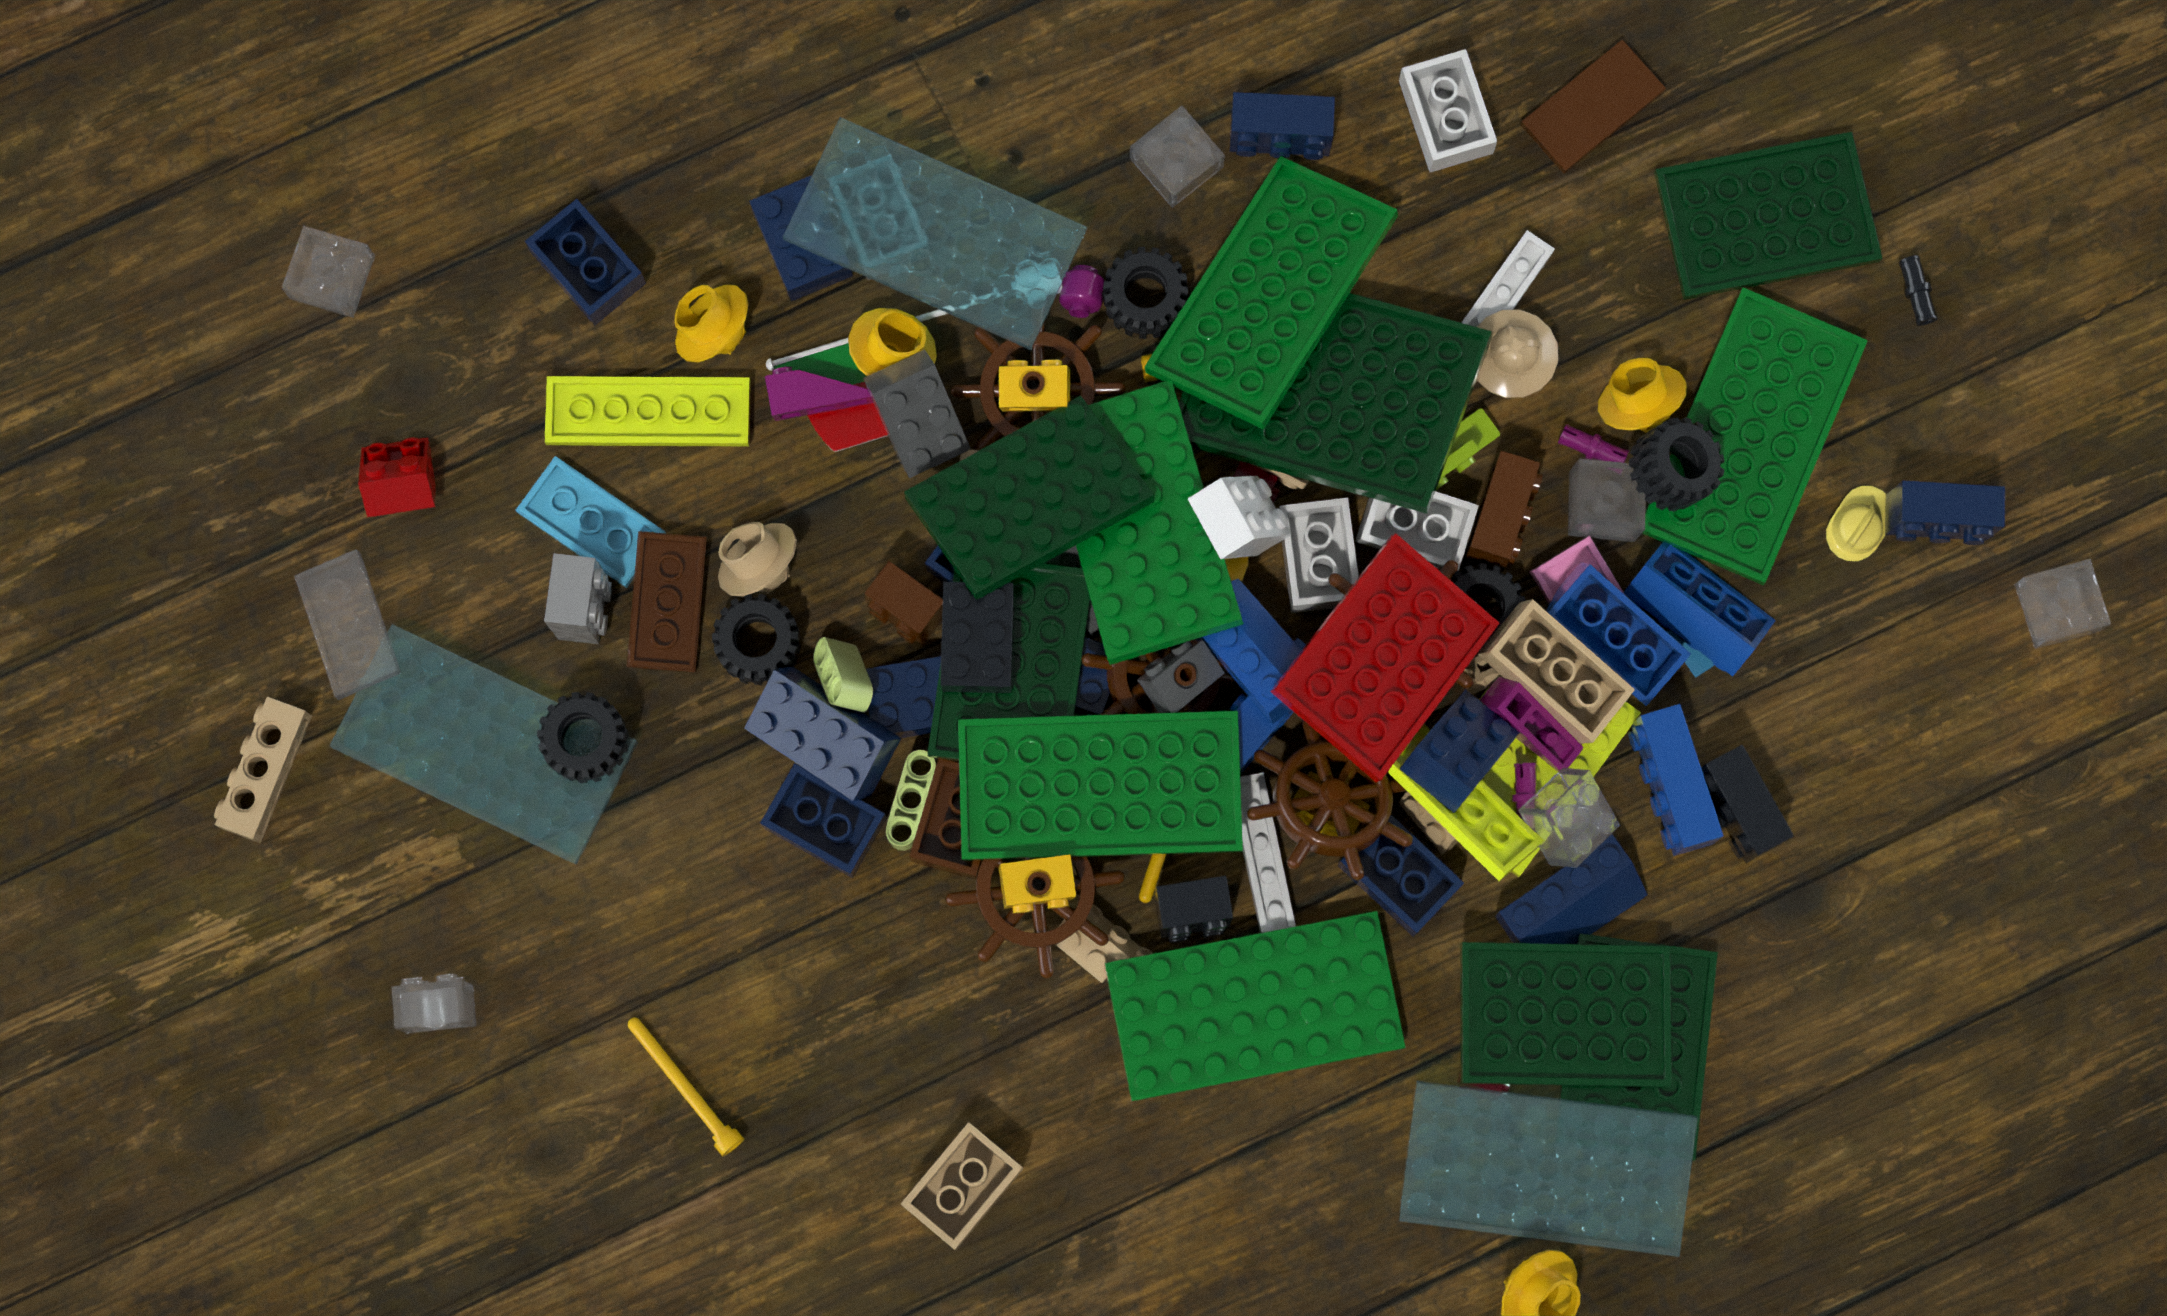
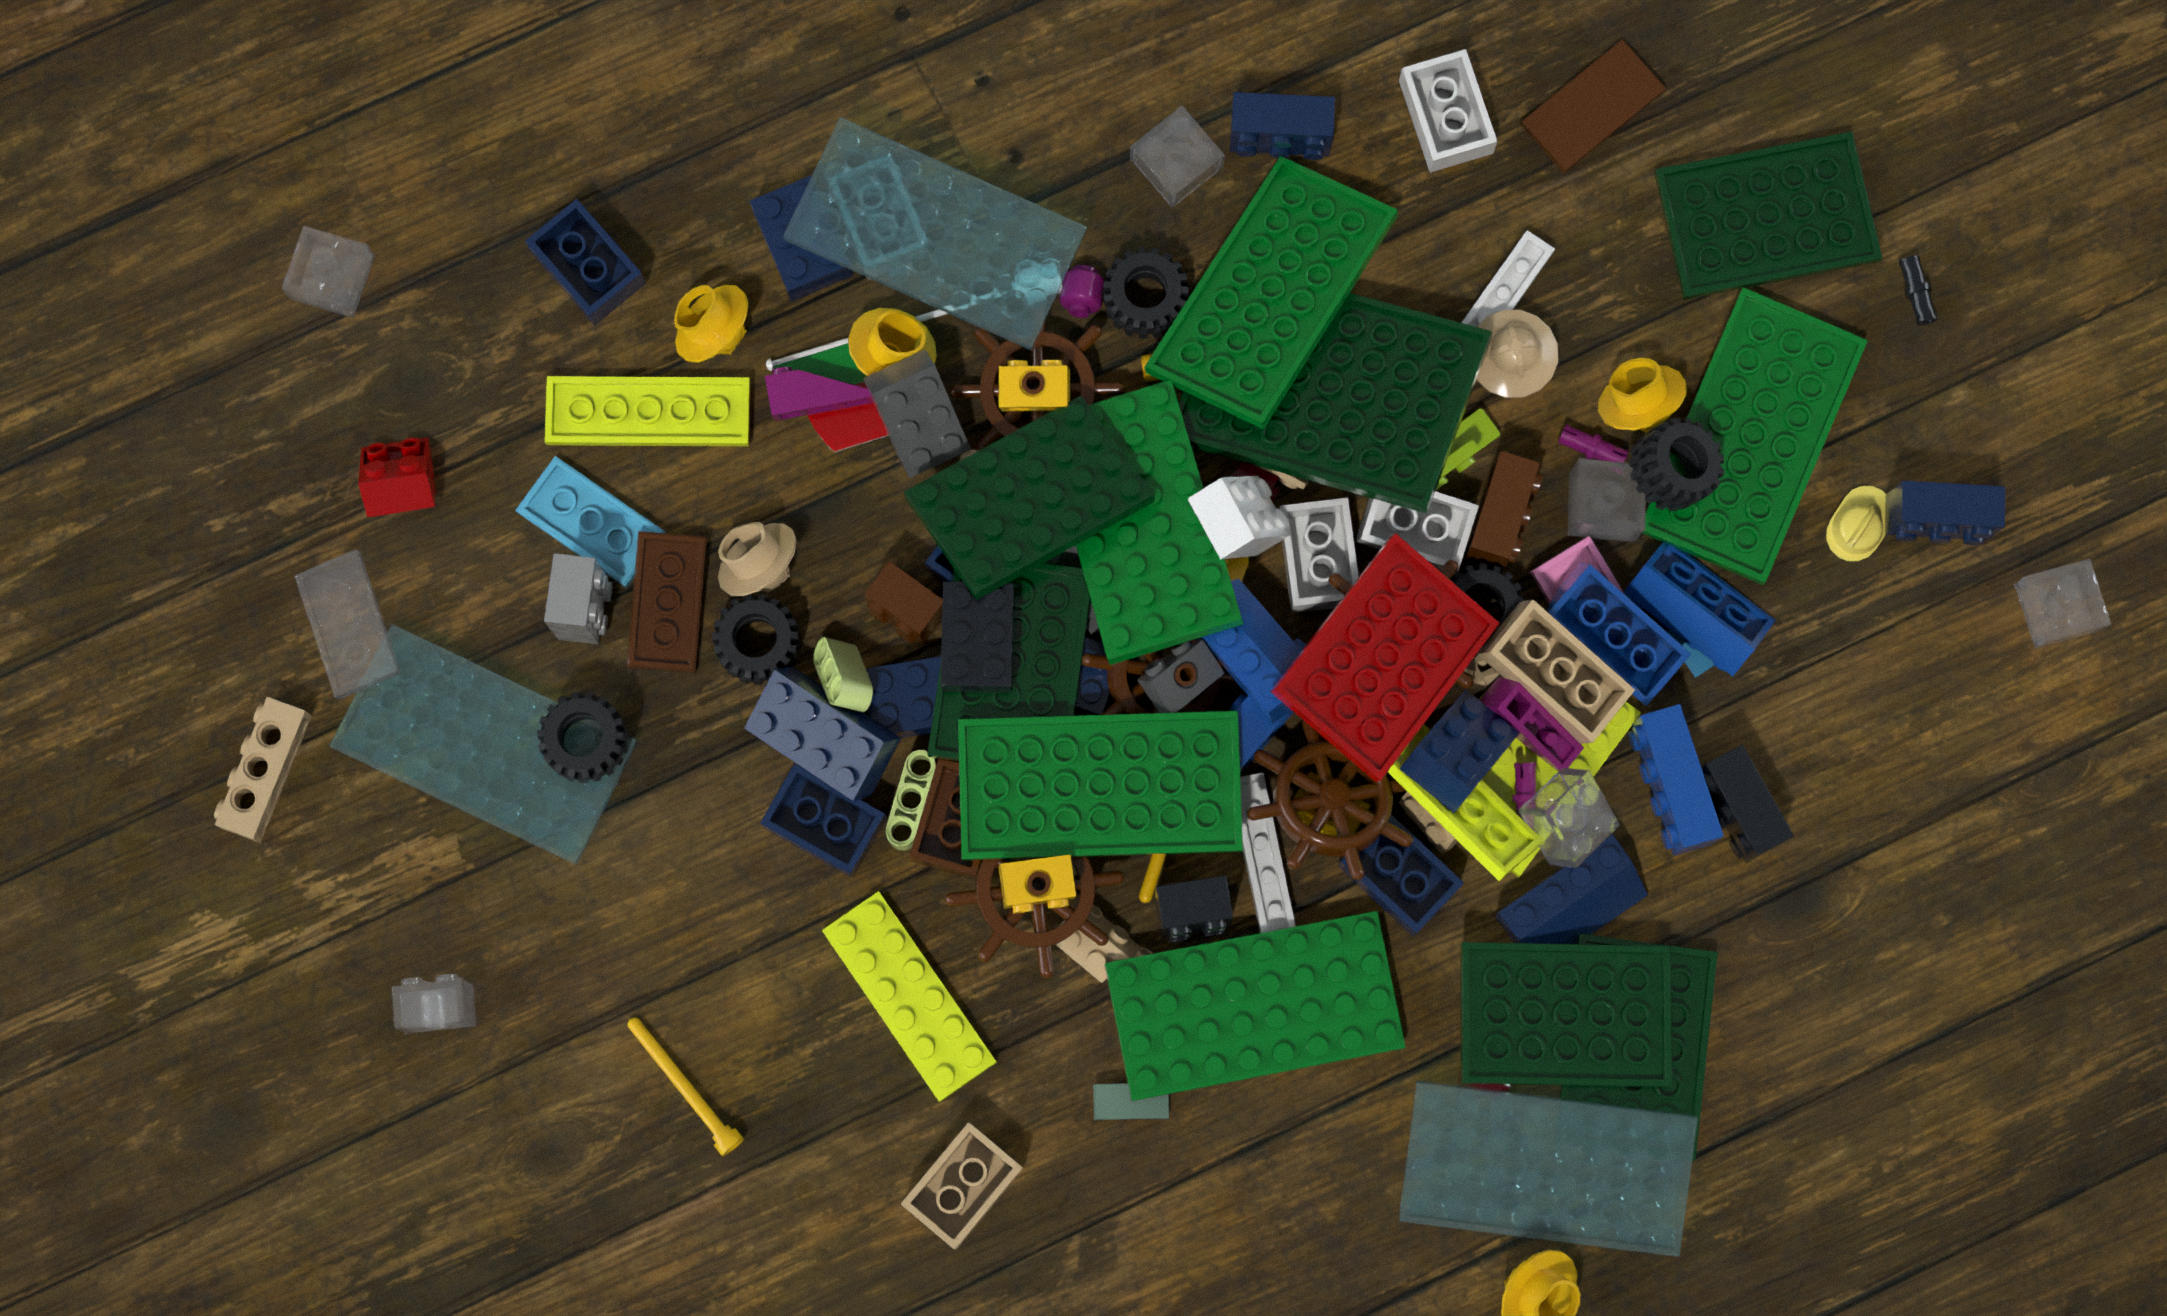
(909, 996): none -> neon yellow plate
(1114, 1103): none -> sand green slope

